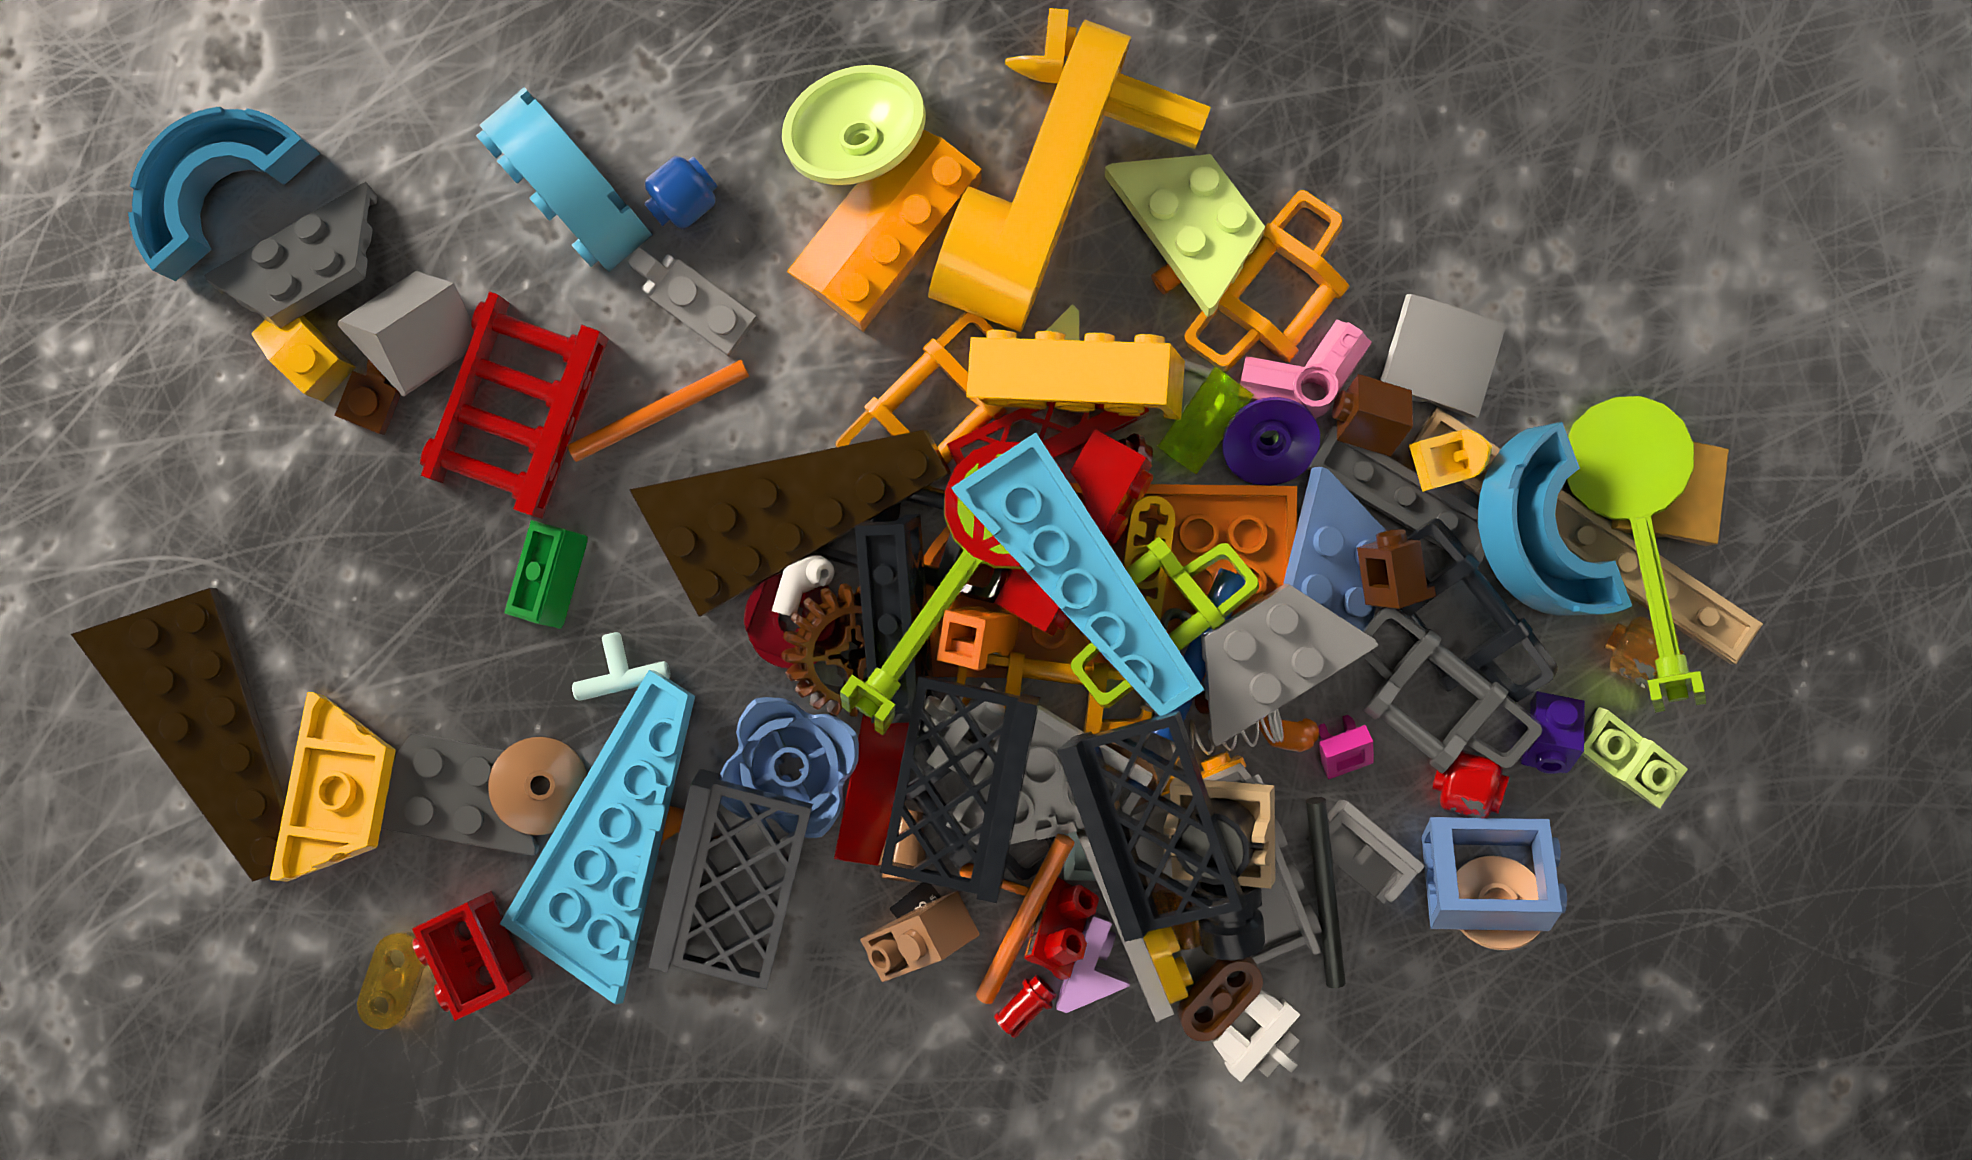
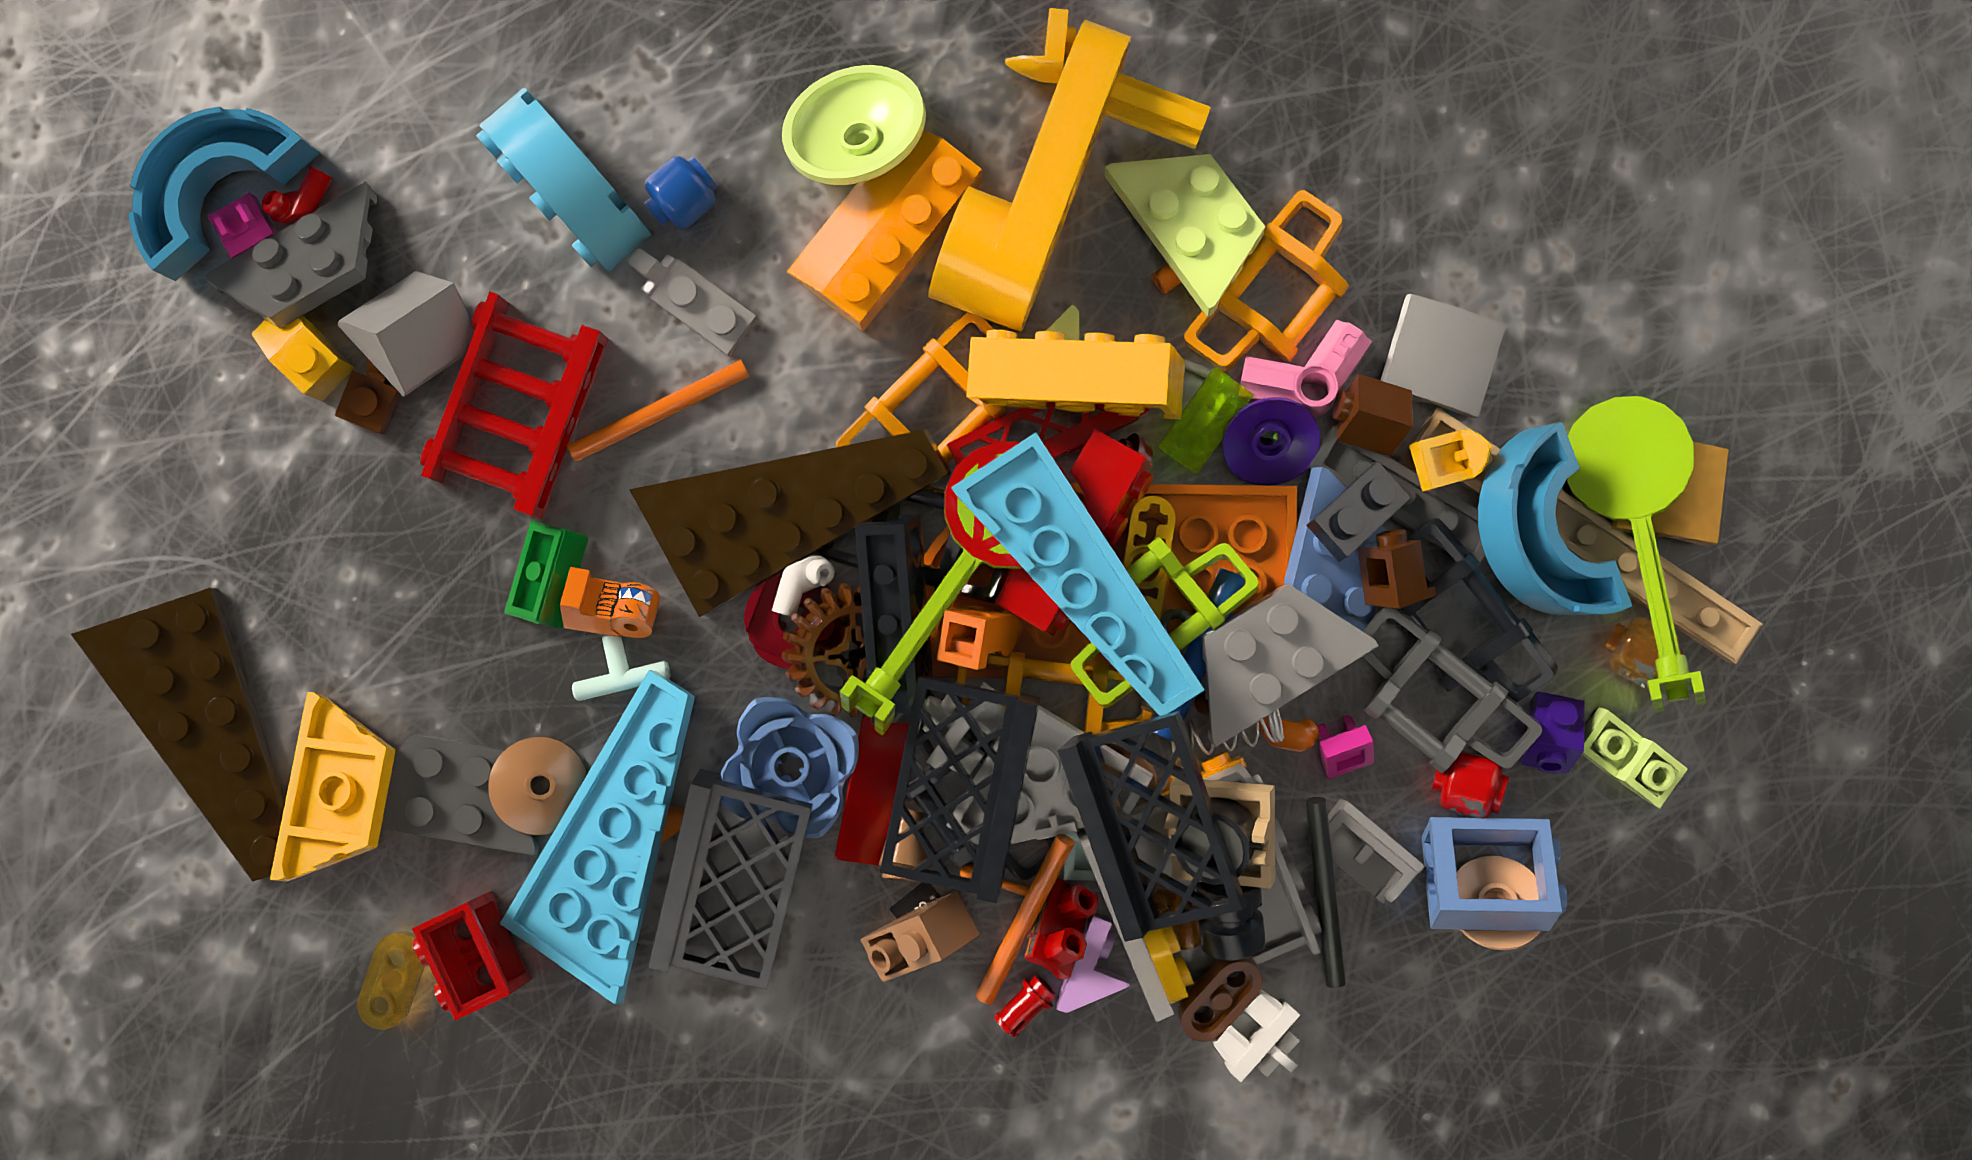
(241, 224): none -> dark pink tile
(298, 203): none -> red arm
(608, 606): none -> orange leg
(1358, 511): none -> black plate

